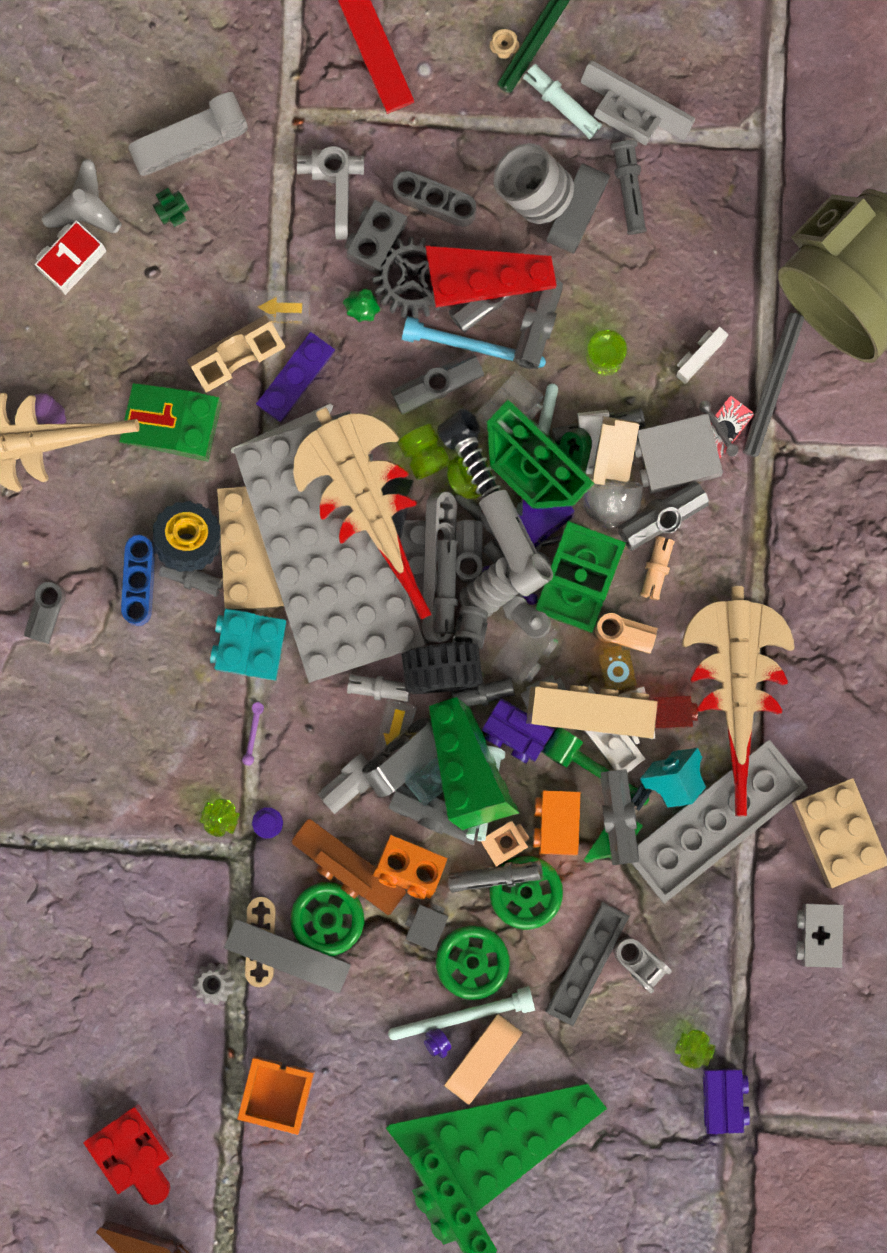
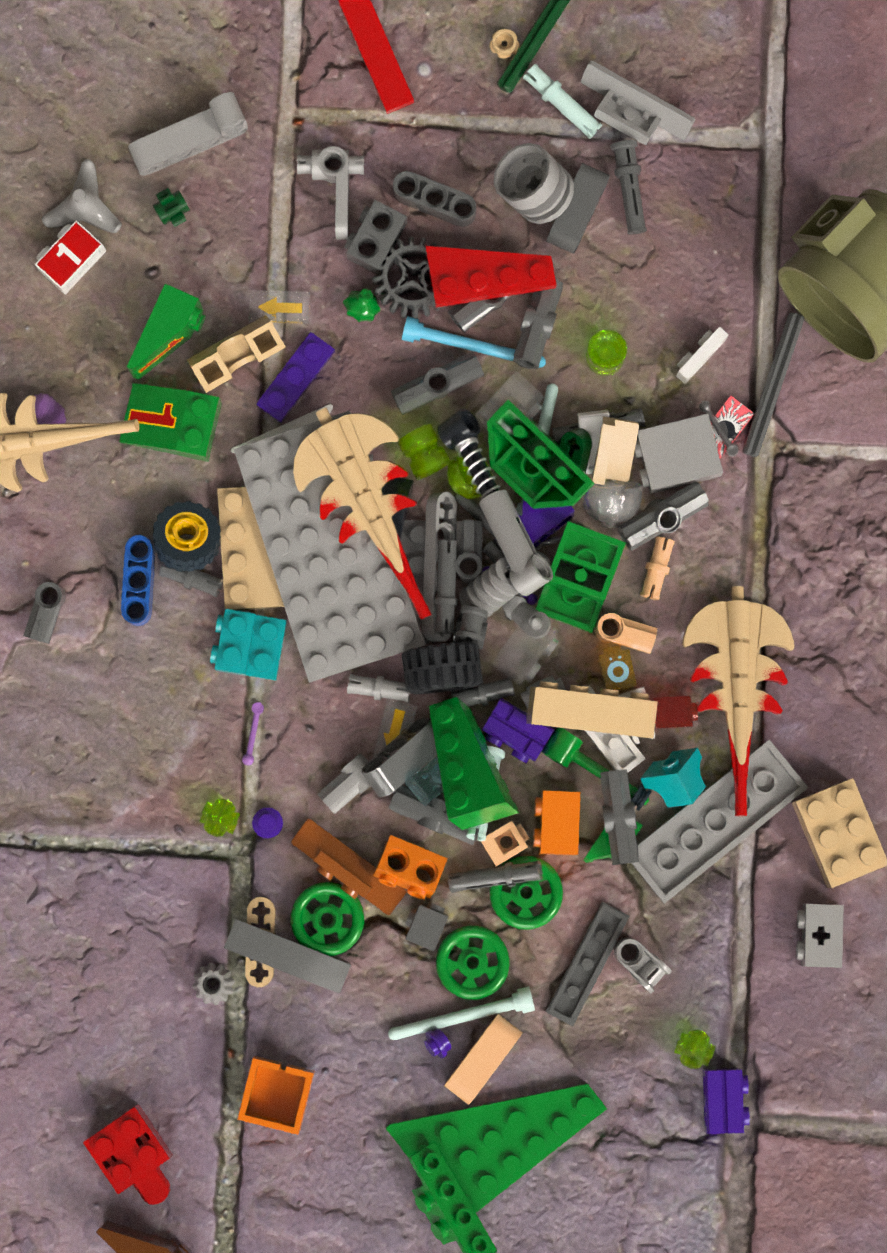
(168, 328): none -> green slope

